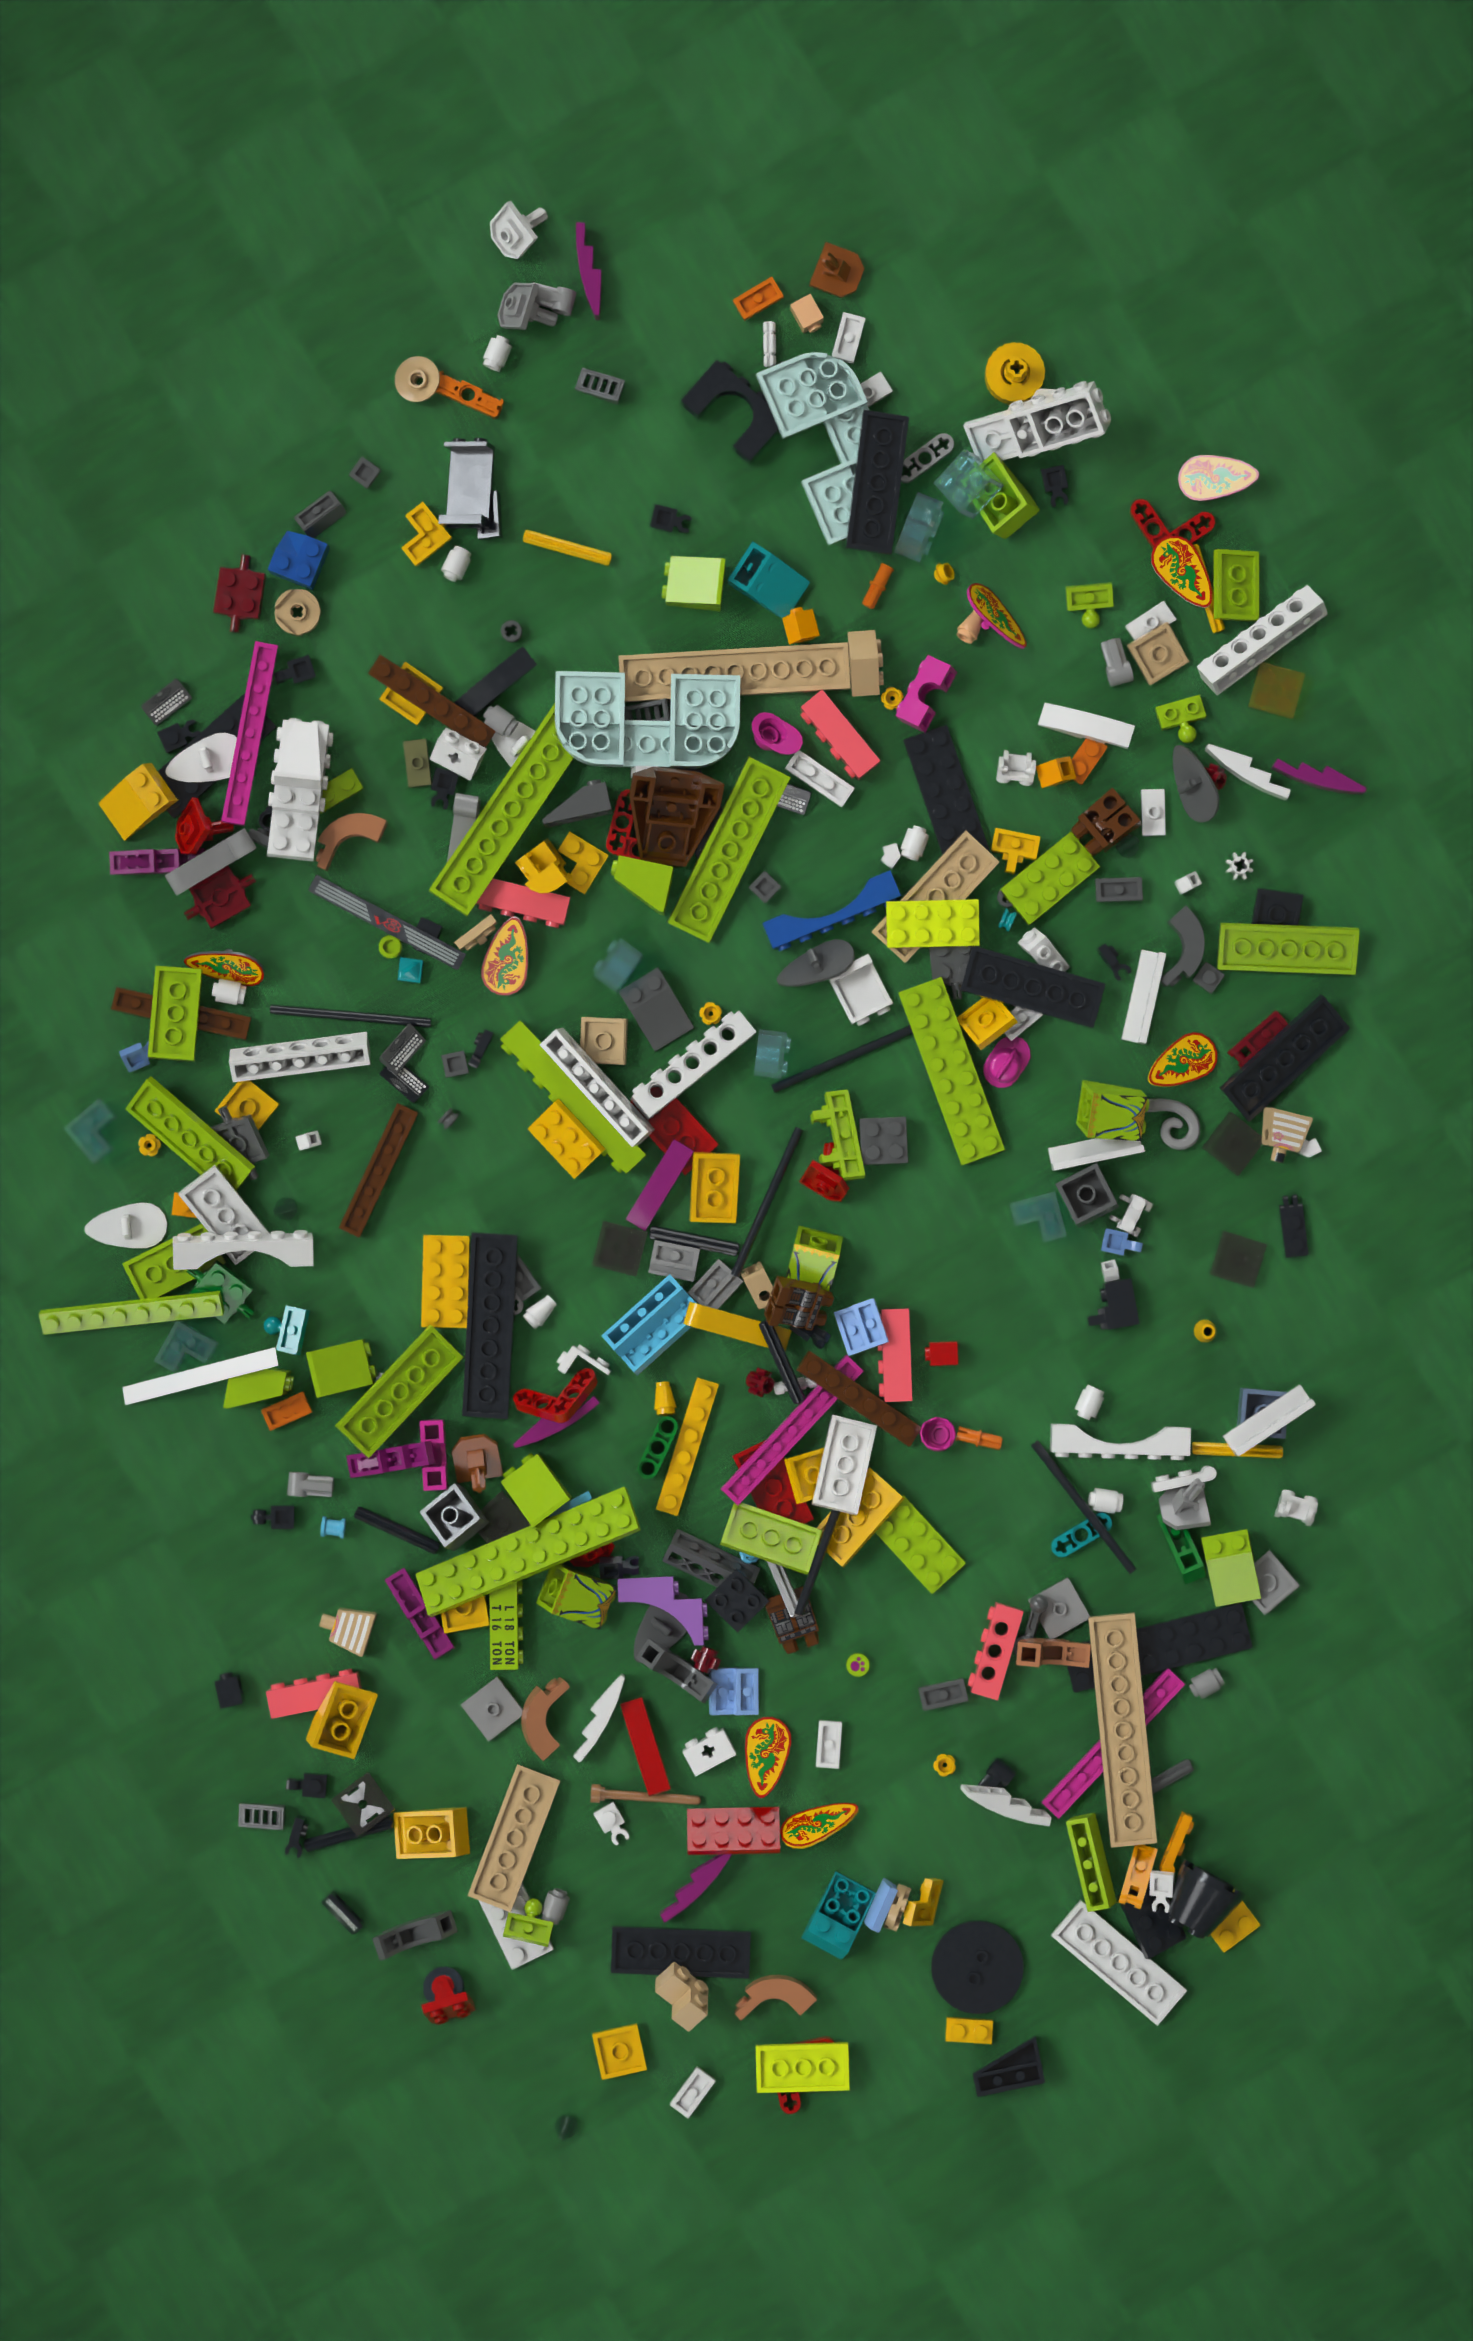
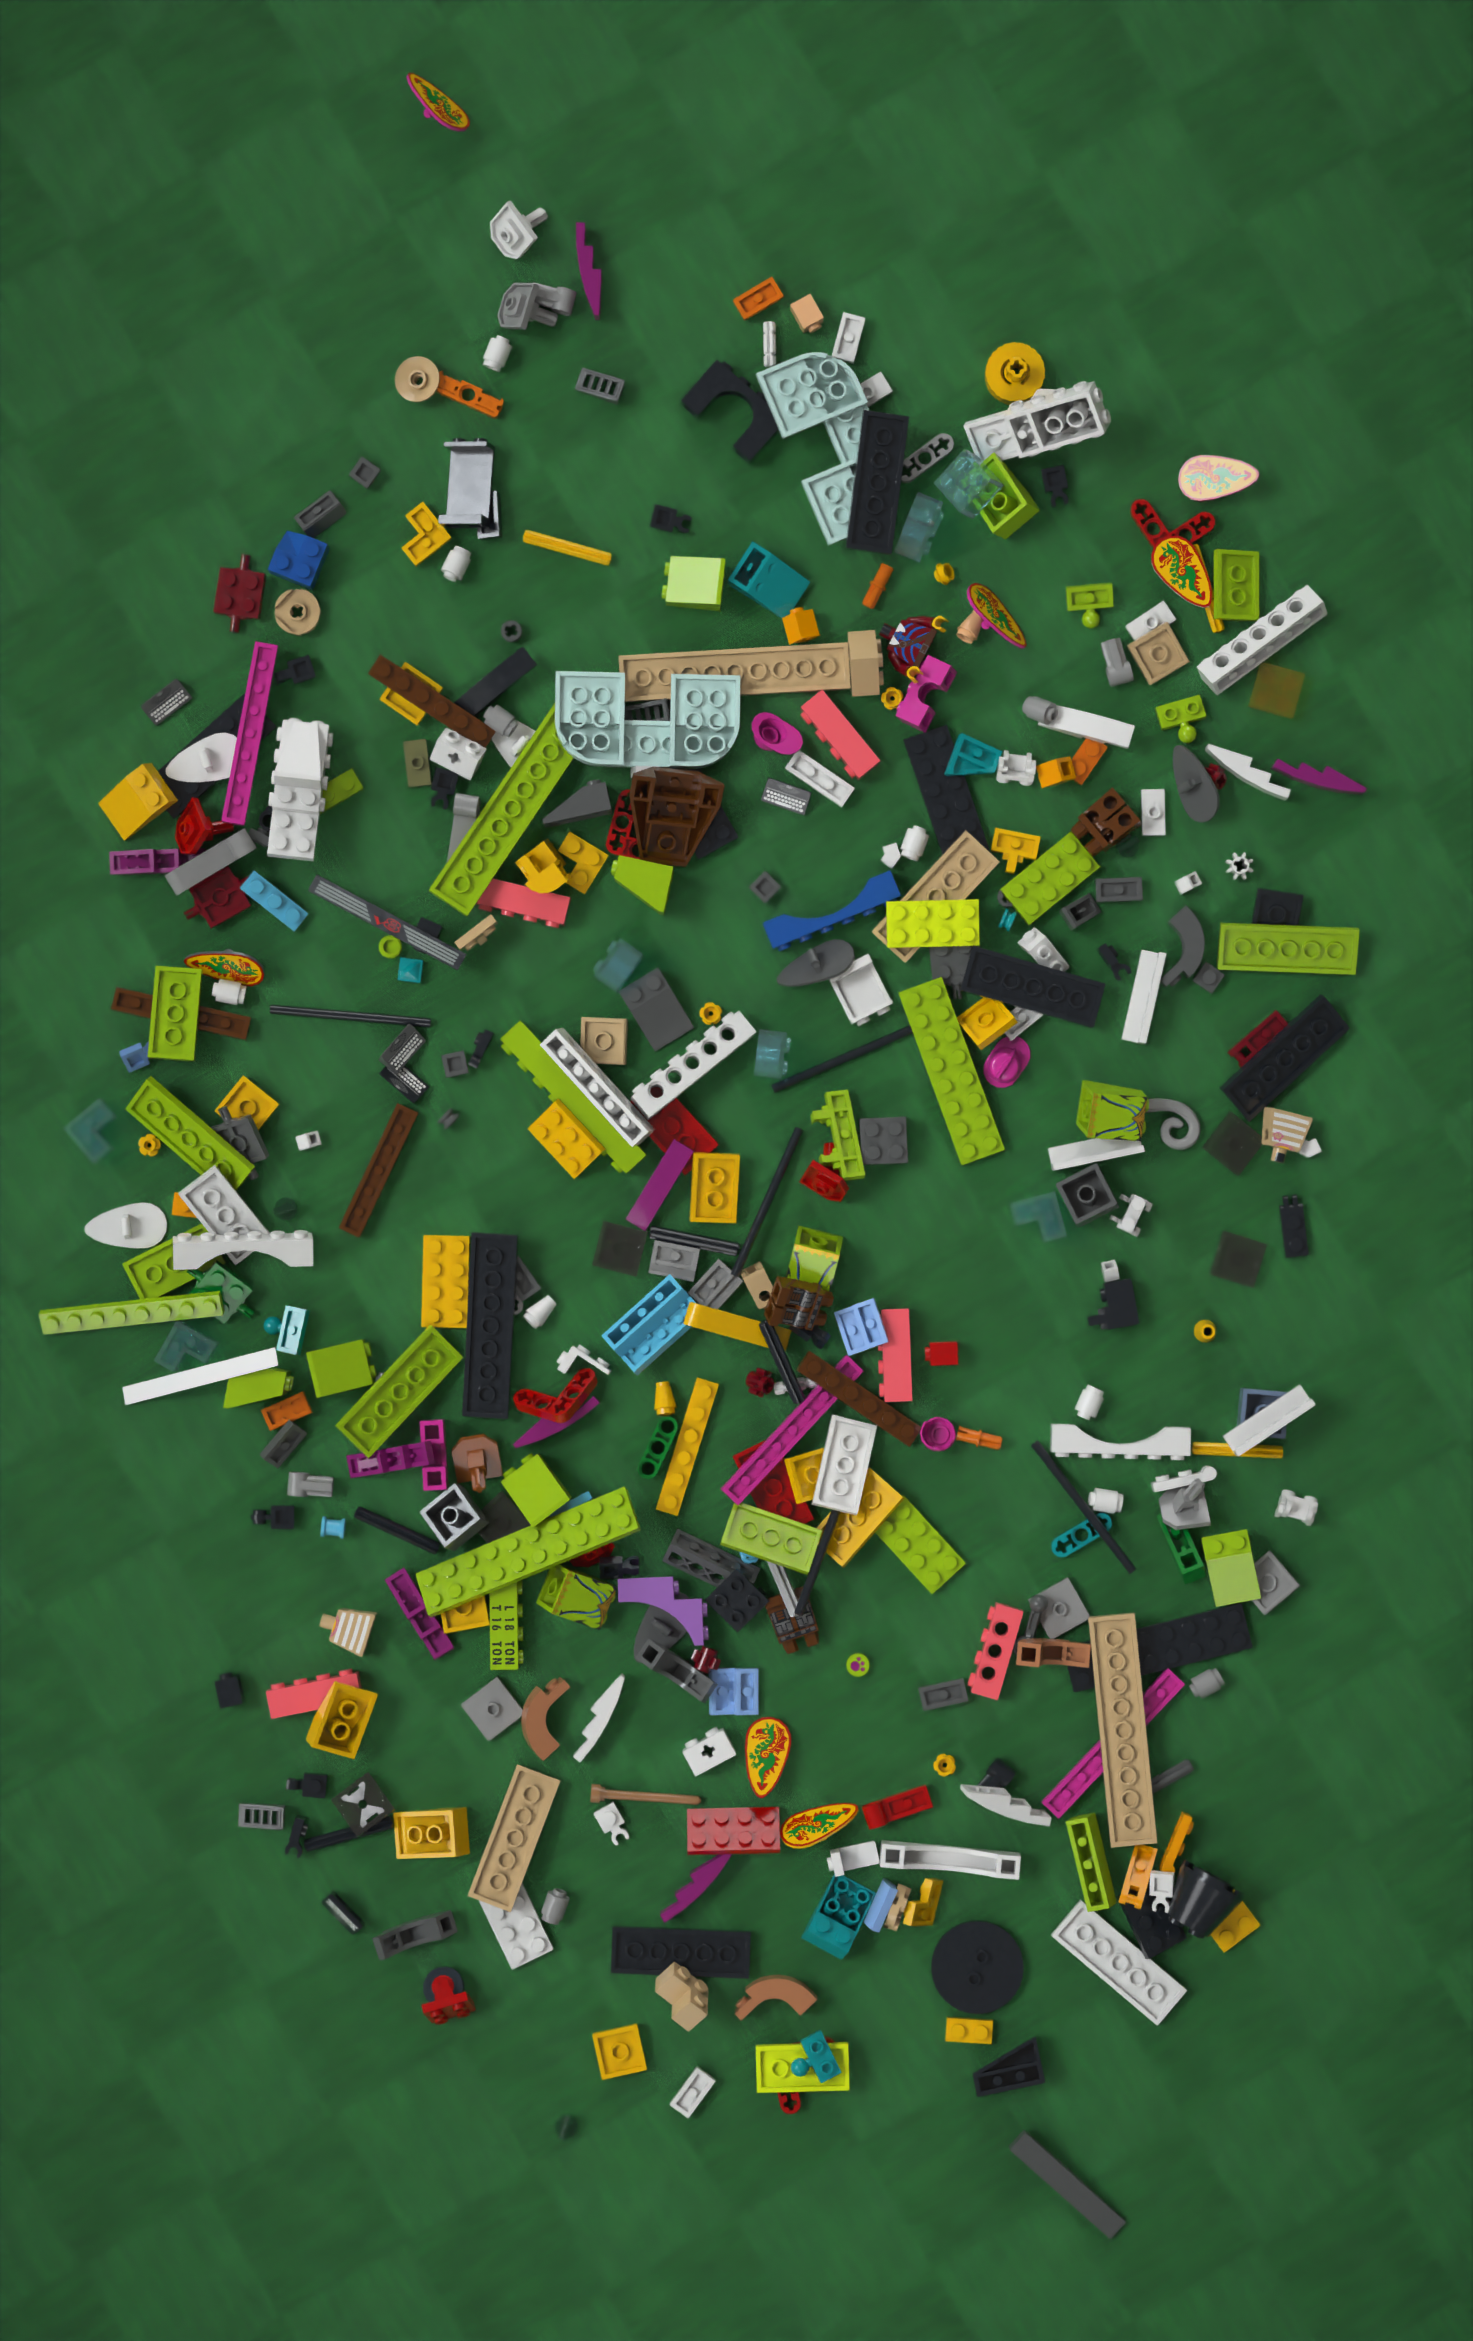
(175, 737): black plate -> none
(273, 900): none -> medium azure plate
(283, 1444): none -> dark grey plate
(299, 1057): white brick -> none
(344, 828): nougat arch -> none
(438, 104): none -> shield
(506, 959): shield -> none
(528, 1927): lime plate -> none
(645, 1746): red slope -> none
(728, 849): lime plate -> none
(818, 2056): none -> teal plate
(828, 1744): white plate -> none
(837, 271): dark orange piece -> none
(852, 1857): none -> white bracket
(896, 1806): none -> red plate
(911, 642): none -> torso
(960, 1859): none -> white arch
(972, 757): none -> teal wing
(1040, 710): none -> light grey brick
(1066, 2184): none -> dark grey slope
(1079, 911): none -> dark grey slope
(1117, 1242): medium blue plate -> none
(1184, 1061): shield -> none

